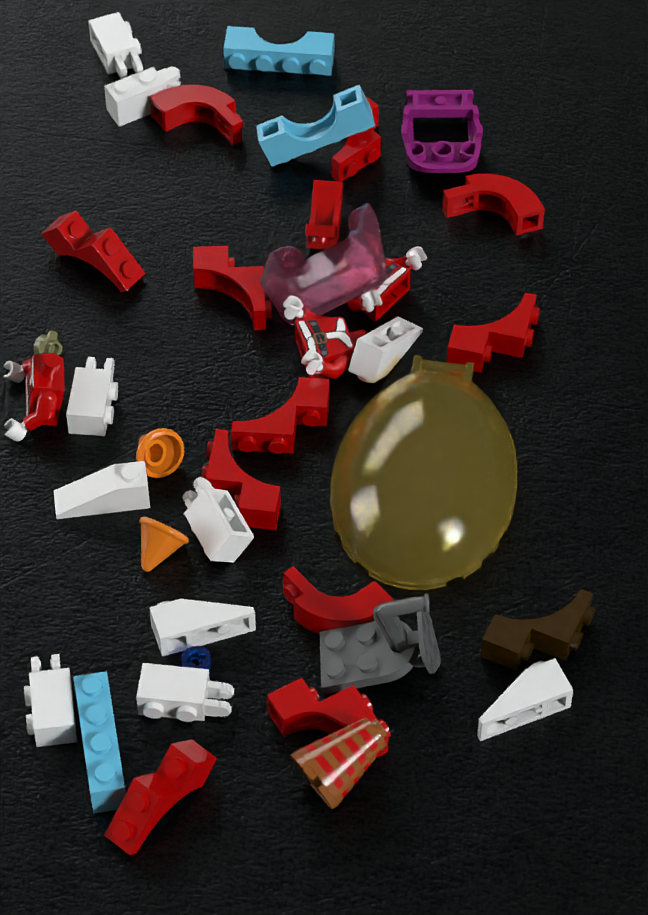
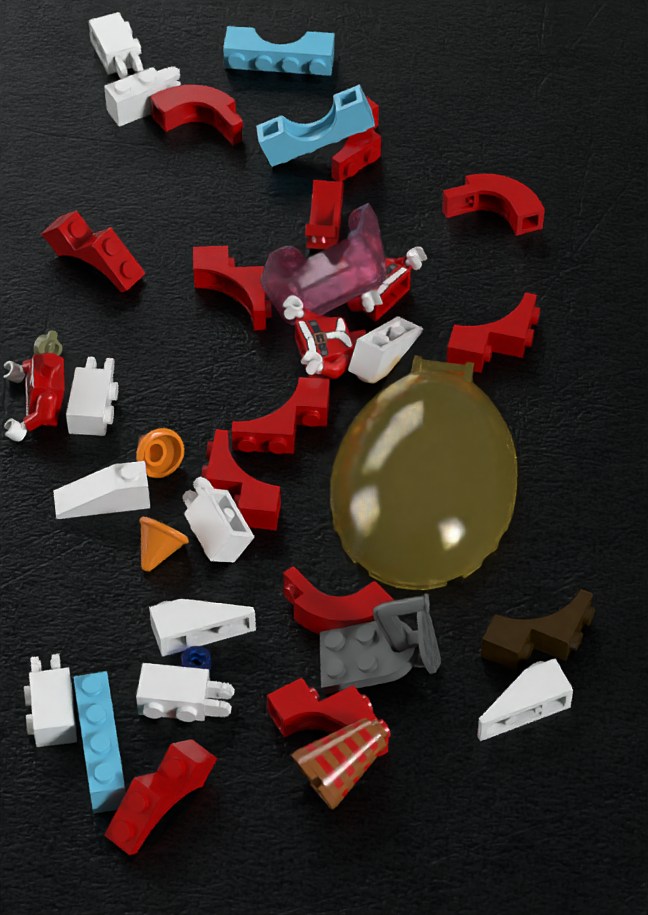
(442, 155): magenta slope -> none

